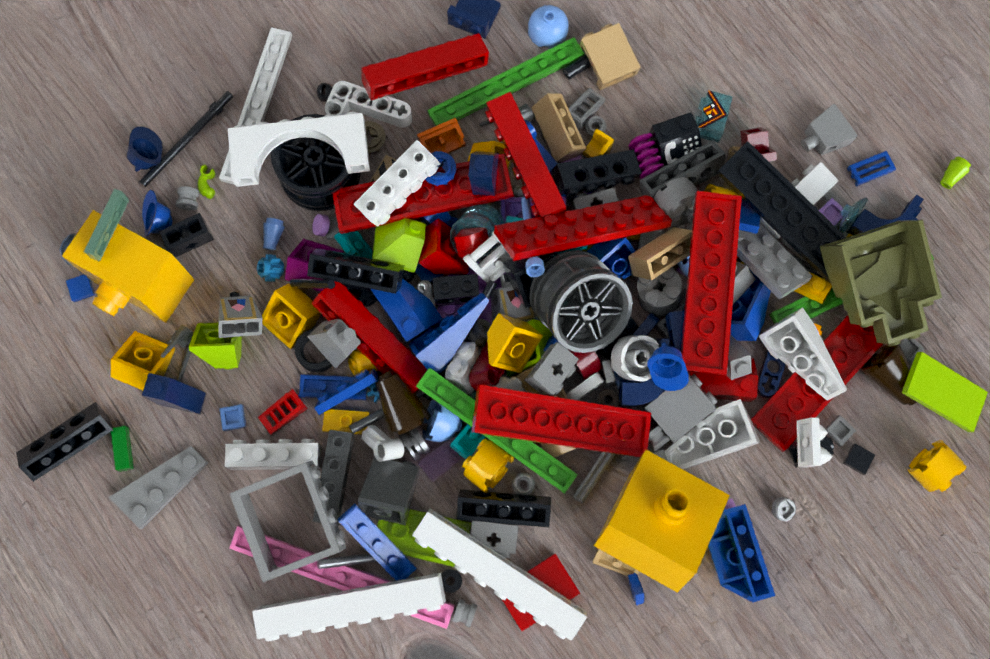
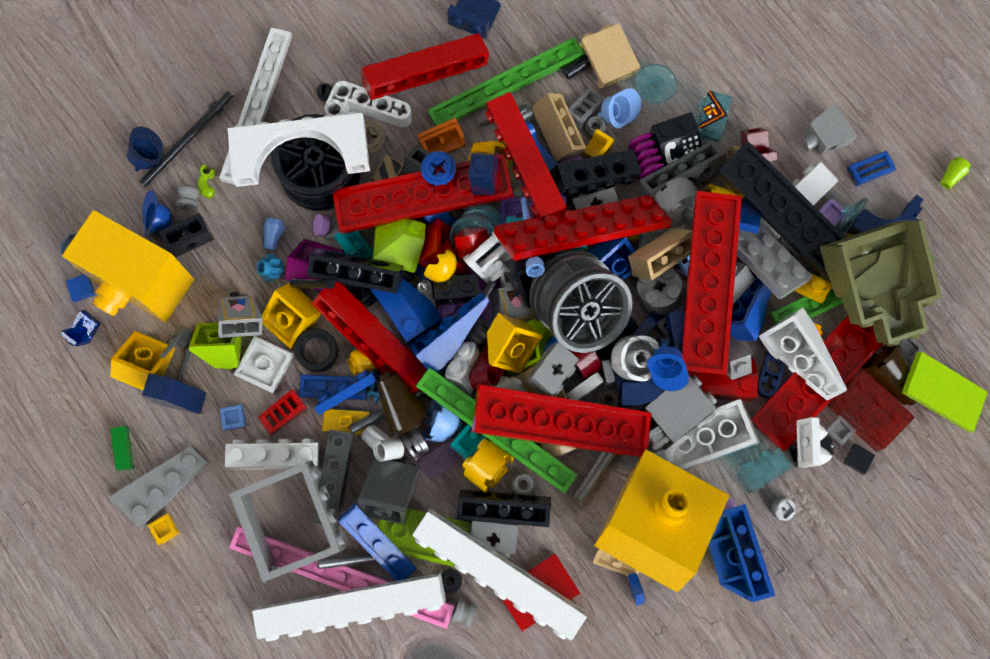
(64, 441): black brick -> none
(82, 329): none -> clear blue bracket
(106, 225): sand green tile -> none
(163, 529): none -> yellow tile
(264, 364): none -> white tile
(334, 340): light grey torso -> none
(397, 183): white brick -> none
(444, 269): none -> yellow hair
(548, 26): light blue cylinder -> none
(621, 108): none -> light blue piece
(655, 75): none -> clear light blue dish
(764, 470): none -> clear light blue brick
(871, 411): none -> clear red brick
(936, 467): yellow brick -> none

